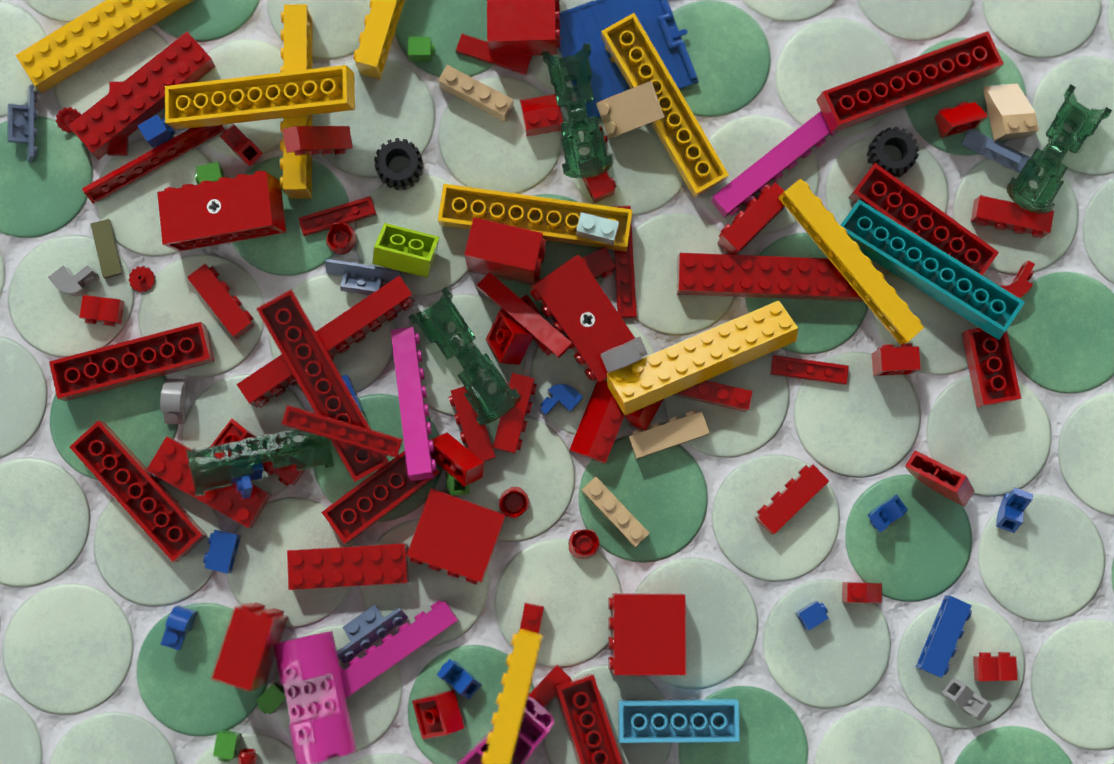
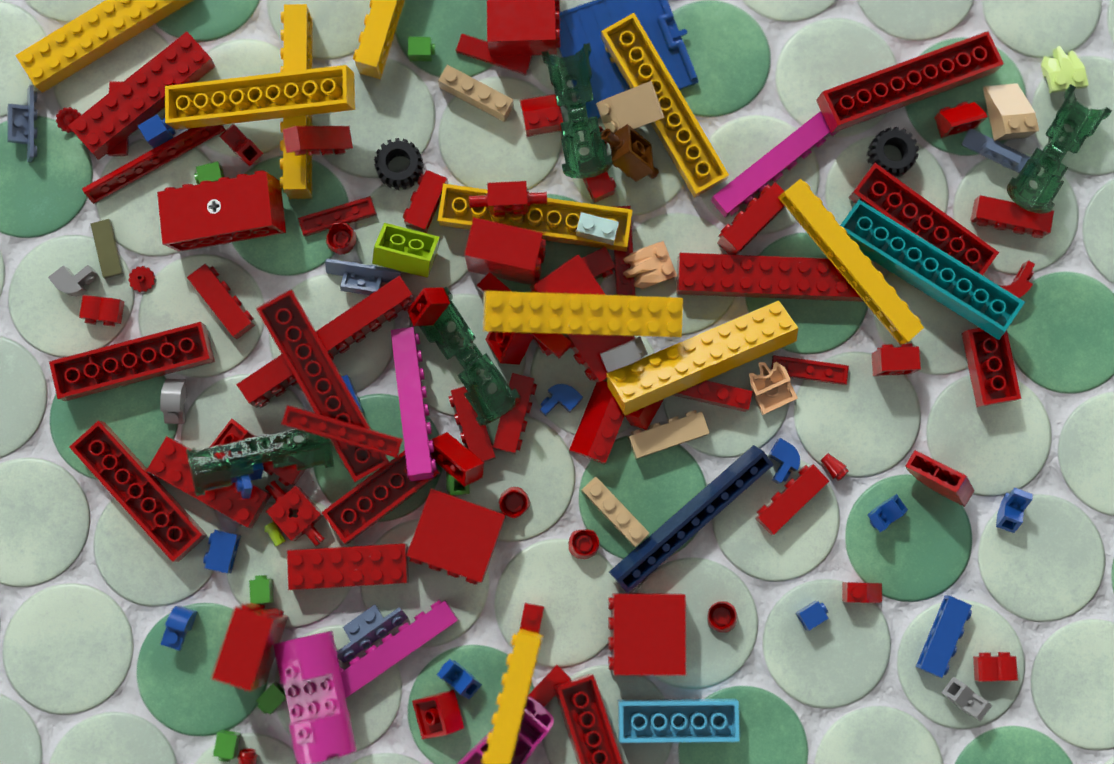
(261, 590): none -> bright green brick
(274, 533): none -> lime pin
(282, 513): none -> red brick
(425, 201): none -> red brick
(428, 306): none -> red brick
(508, 198): none -> red brick
(582, 314): none -> yellow brick
(631, 152): none -> reddish brown brick
(650, 265): none -> light nougat plate
(691, 518): none -> dark blue brick
(722, 617): none -> red hair
(771, 387): none -> light nougat plate
(788, 457): none -> blue brick
(834, 467): none -> red cone
(1063, 71): none -> yellowish green plate

